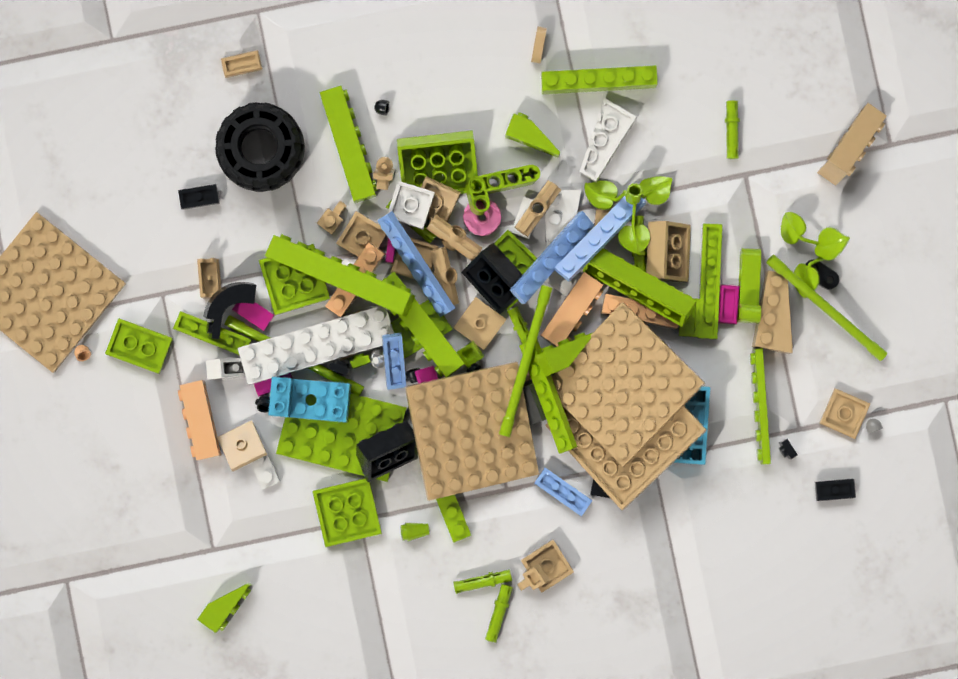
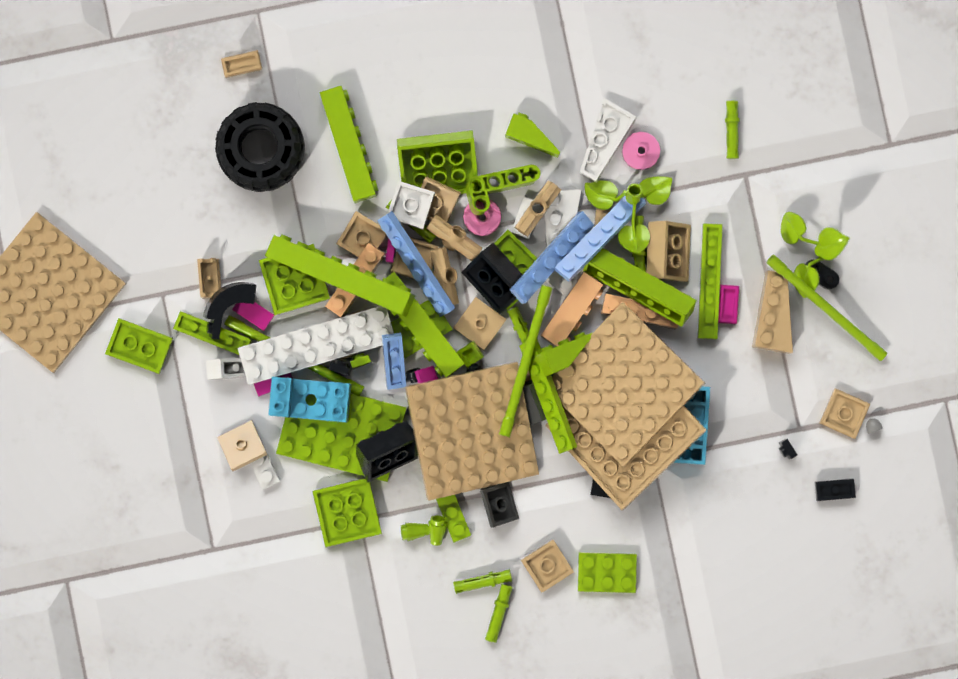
(82, 353): light nougat hinge -> none
(199, 196): black plate -> none
(200, 420): light nougat brick -> none
(217, 611): lime slope -> none
(263, 403): black plate -> none
(330, 219): tan plate -> none
(377, 358): white plate -> none
(382, 107): black hinge -> none
(384, 173): tan hips -> none
(437, 528): none -> lime cone
(499, 504): none -> dark grey slope
(534, 578): tan plate -> none
(539, 44): tan beam -> none
(563, 491): light blue plate -> none
(599, 79): lime brick -> none
(607, 572): none -> lime plate
(634, 158): none -> bright pink plate
(691, 326): lime plate -> none
(749, 286): lime beam -> none
(759, 398): lime plate -> none
(852, 144): tan wedge -> none

